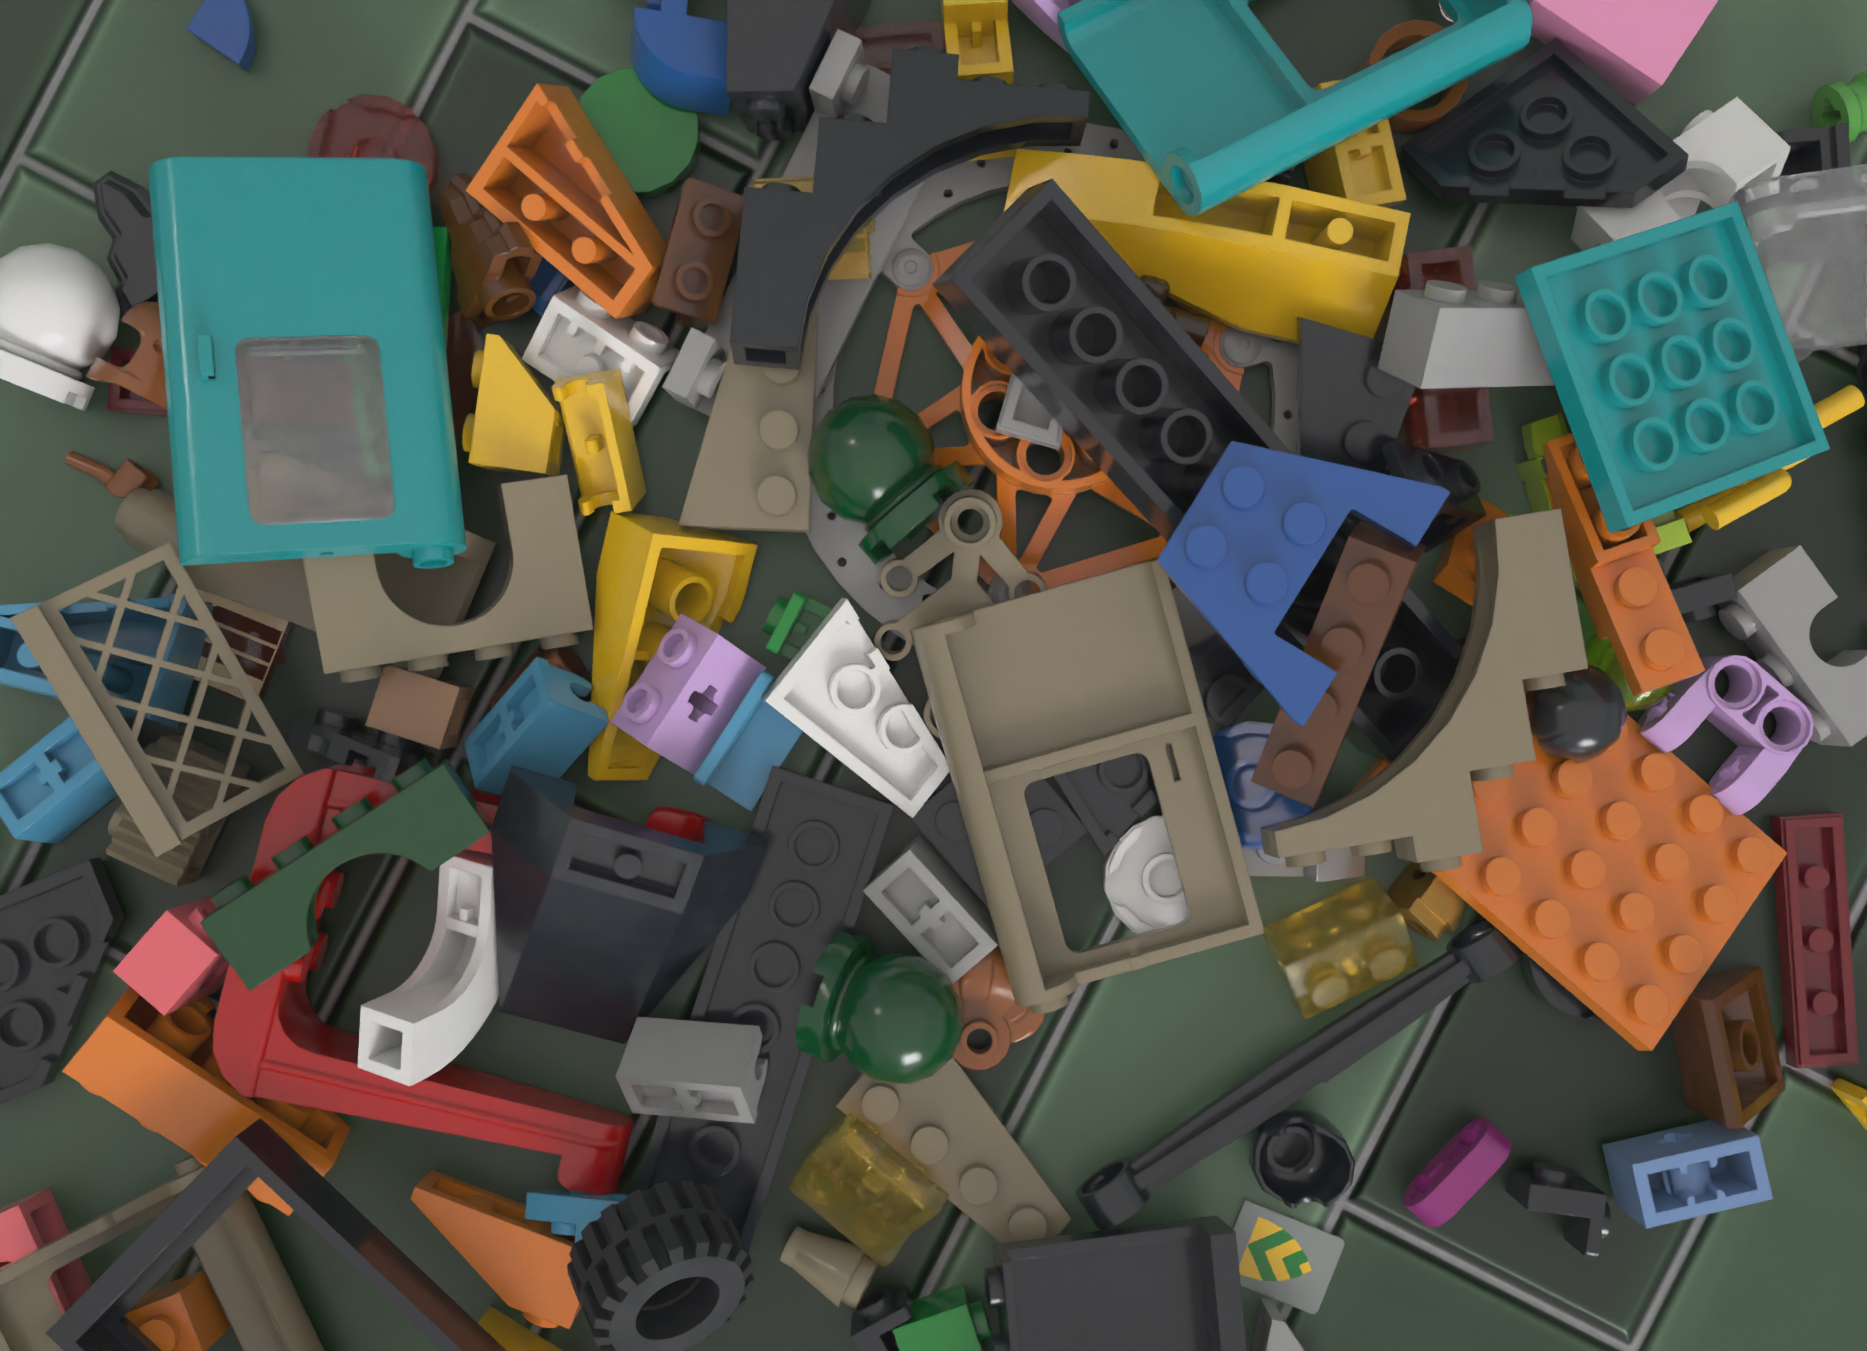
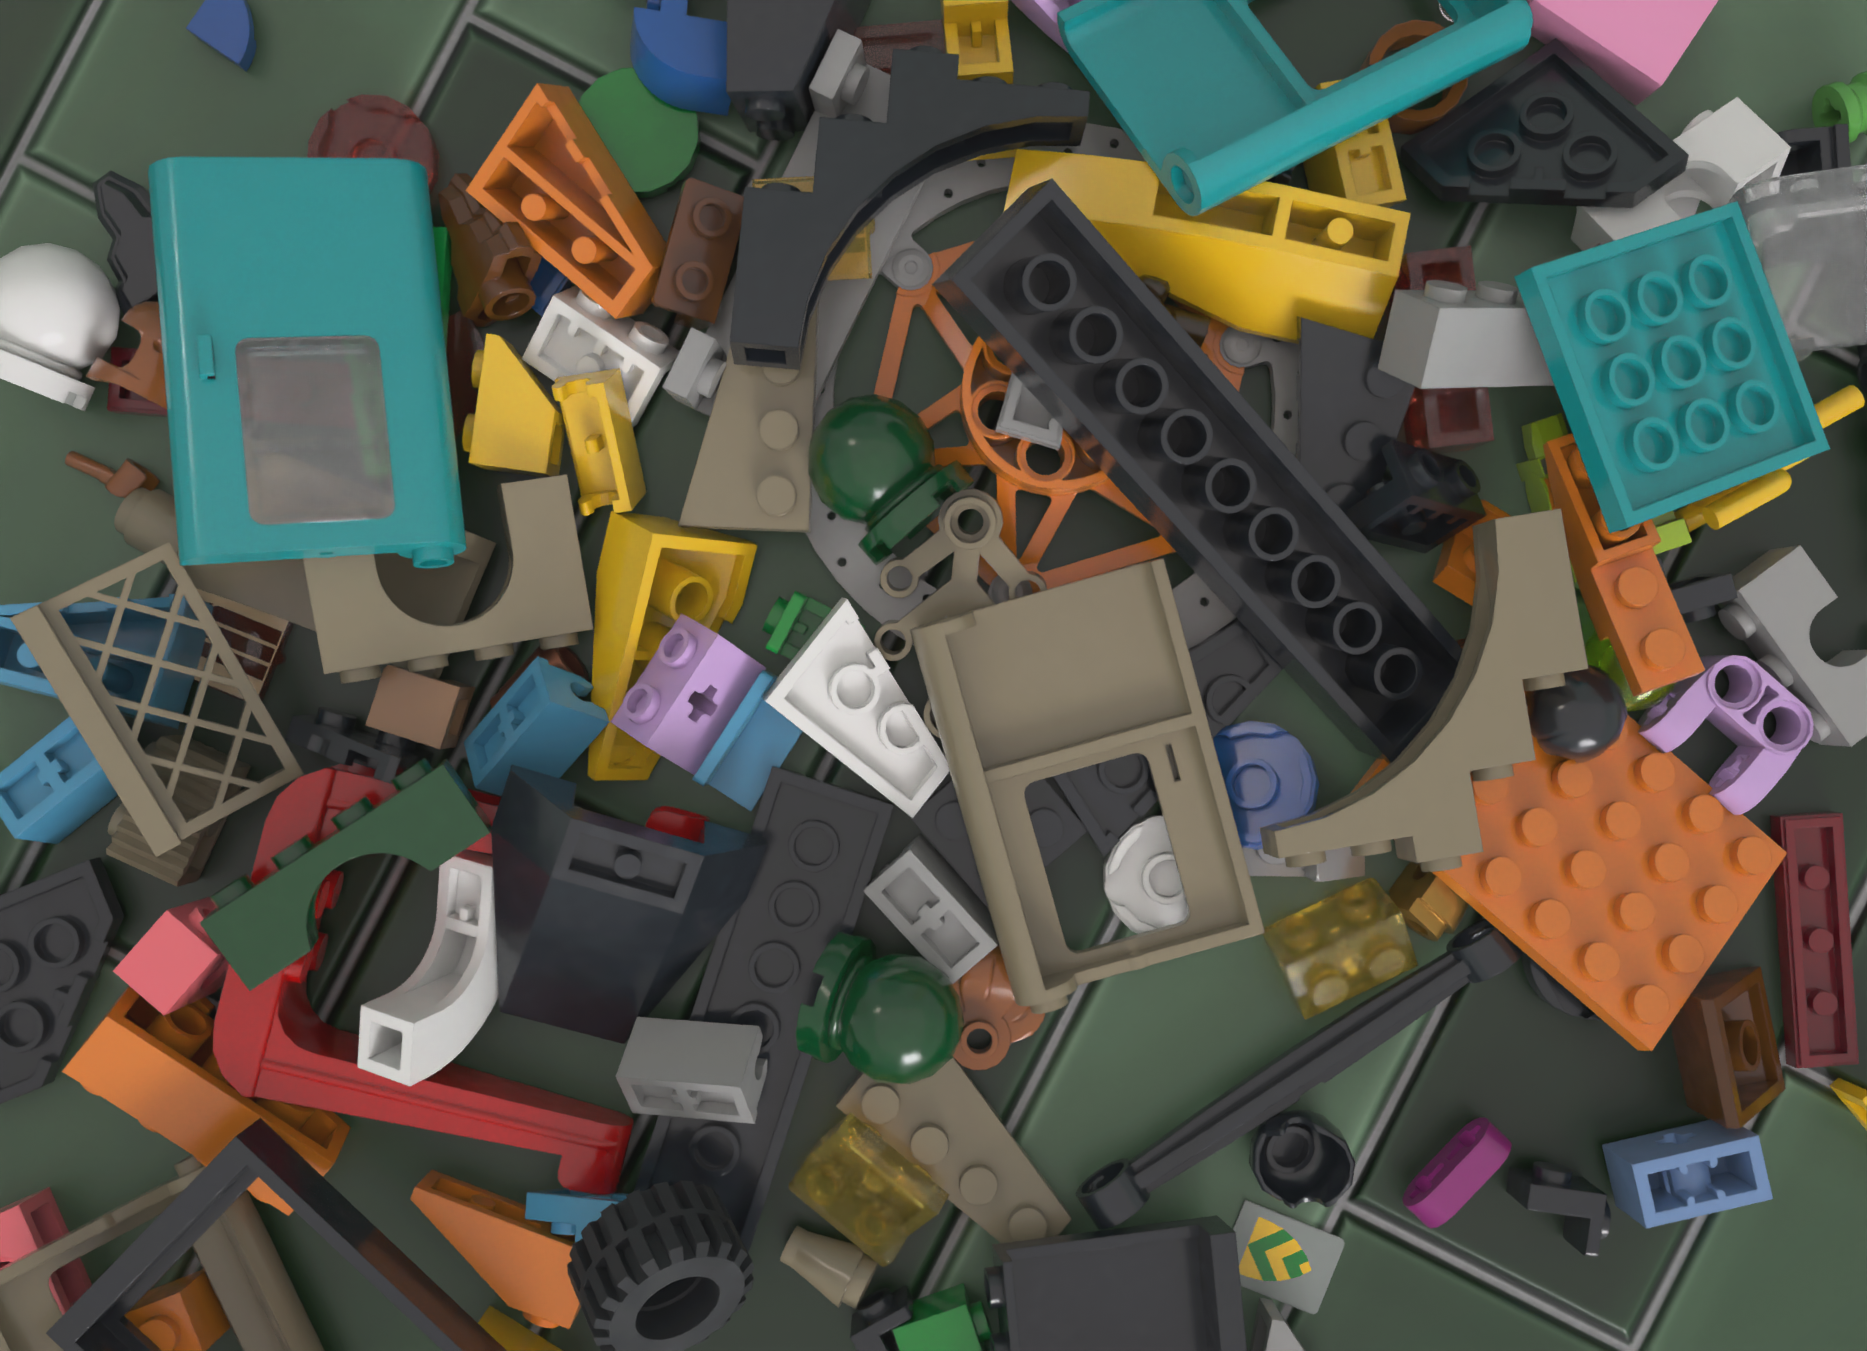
(1258, 540): blue wing -> none
(1348, 639): reddish brown arch -> none

